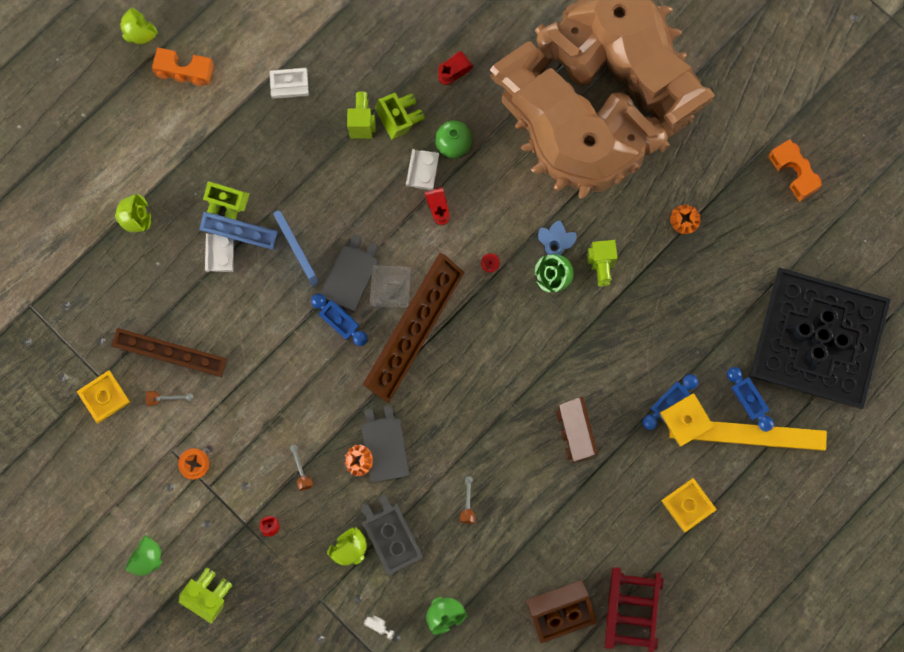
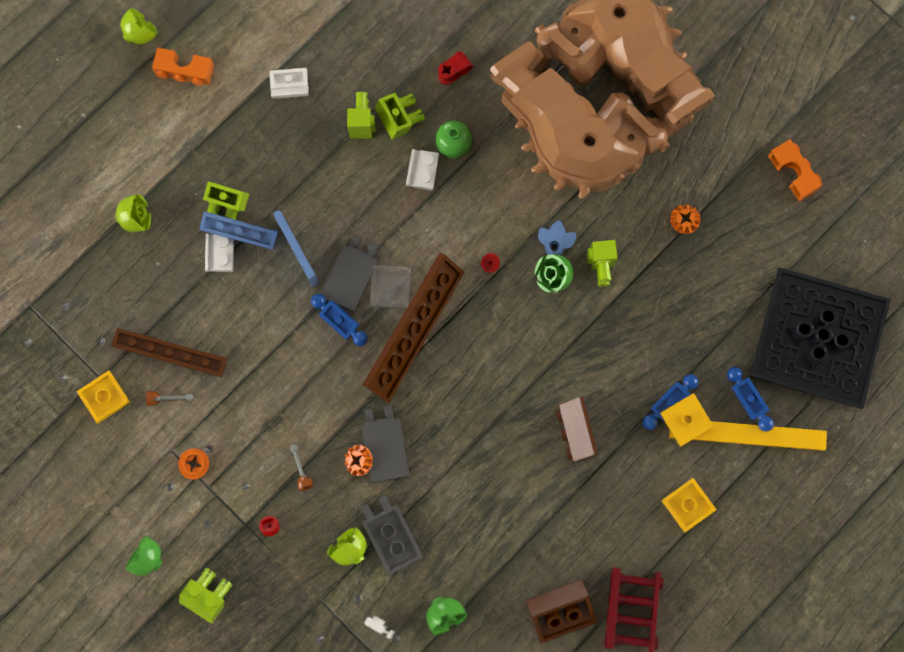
(437, 203): red piece -> none
(467, 516): hinge -> none

